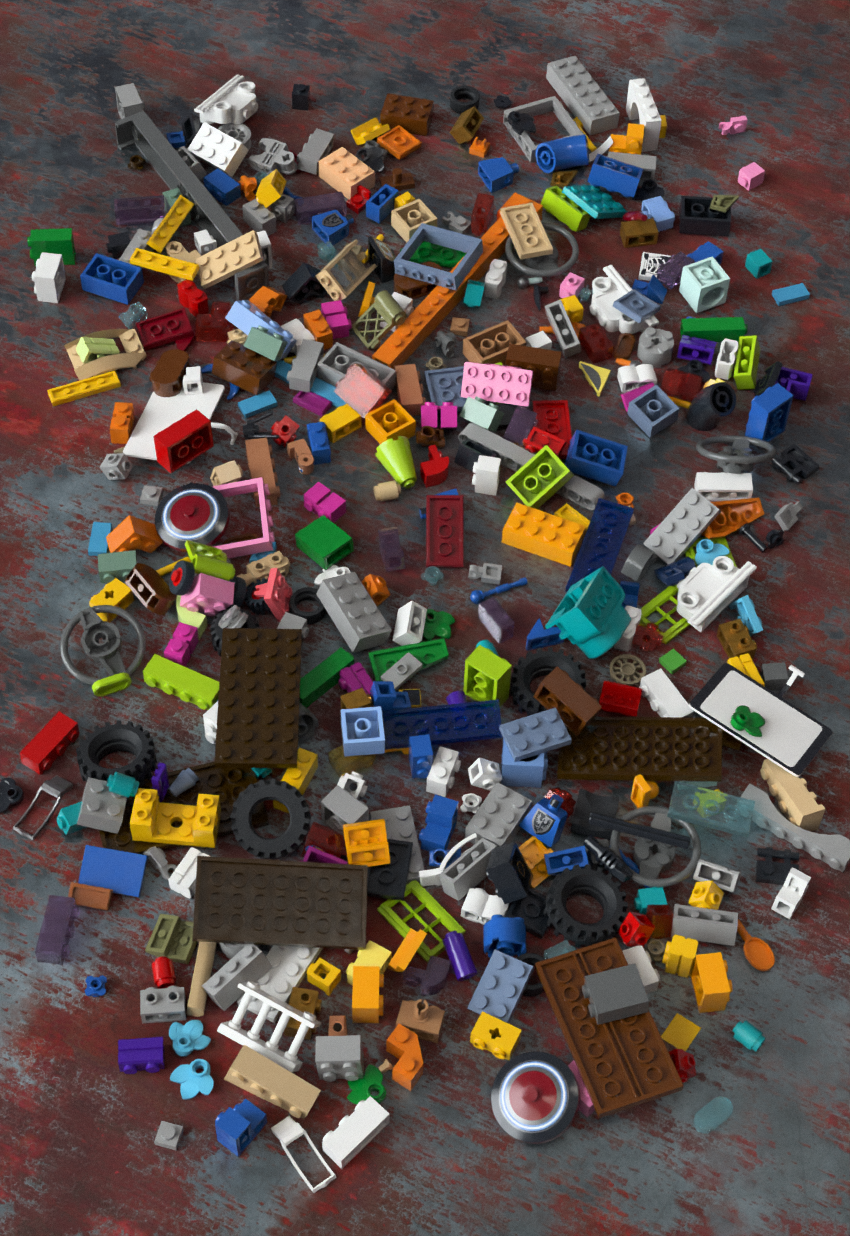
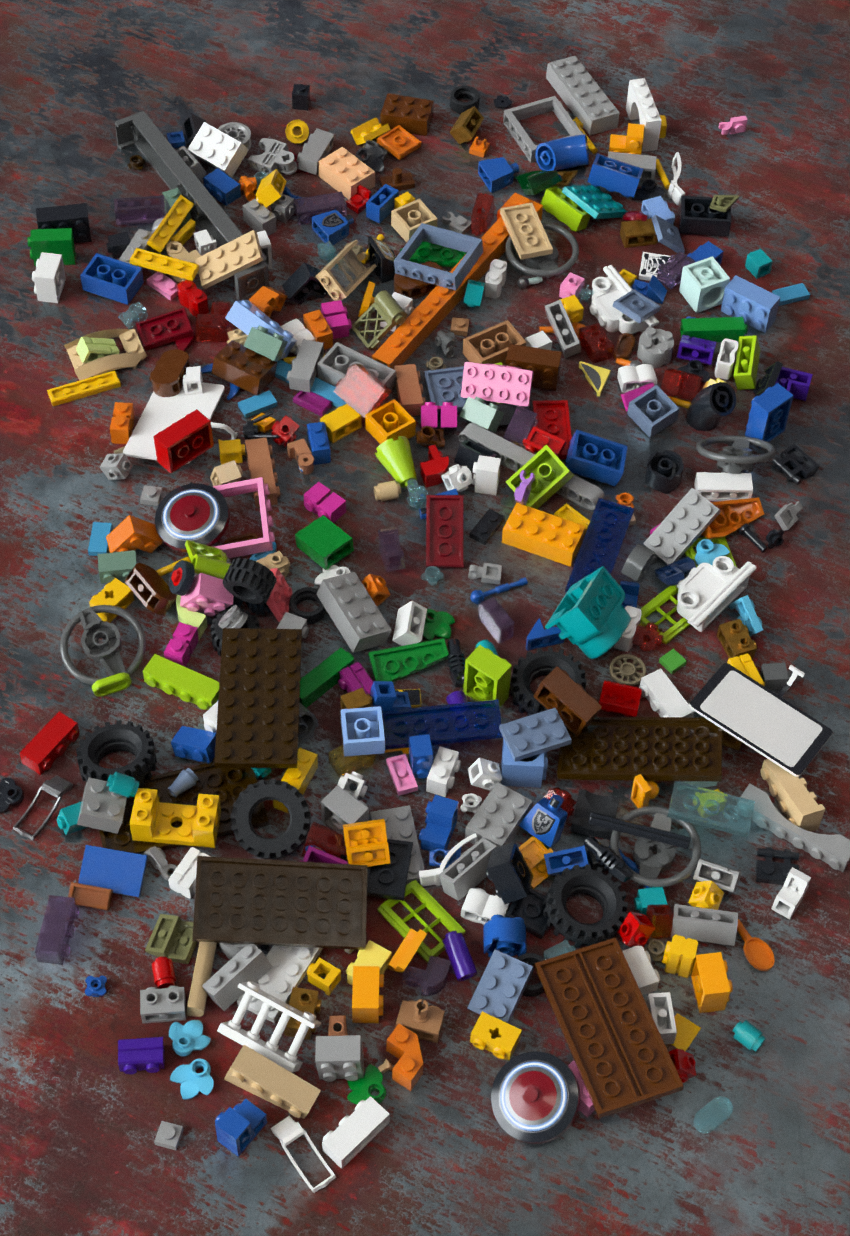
(66, 216): none -> black brick
(128, 100): light grey brick -> none
(160, 781): dark purple tile -> none
(163, 285): none -> bright pink plate
(185, 232): none -> yellow tile
(194, 744): none -> blue brick
(230, 103): white brick -> none
(231, 450): none -> yellow window
(249, 581): none -> black tyre
(265, 424): none -> light orange plate
(297, 131): none -> yellow plate
(401, 774): none -> bright pink plate
(402, 670): light grey plate -> none
(417, 494): none -> clear light blue plate
(456, 663): none -> black hinge
(457, 478): none -> white brick
(487, 526): none -> black plate
(521, 122): black plate -> none
(522, 492): none -> medium lavender plate
(537, 181): none -> dark green piece
(537, 294): black bar -> none
(601, 149): white sticker -> none
(615, 994): dark grey brick -> none
(628, 276): none -> yellow tile
(662, 174): none -> yellow piece
(663, 1016): none -> white brick
(664, 471): none -> black brick
(668, 234): none -> sand blue plate
(674, 190): none -> white piece
(748, 721): green plate -> none
(751, 176): bright pink brick -> none
(751, 302): none -> medium blue brick

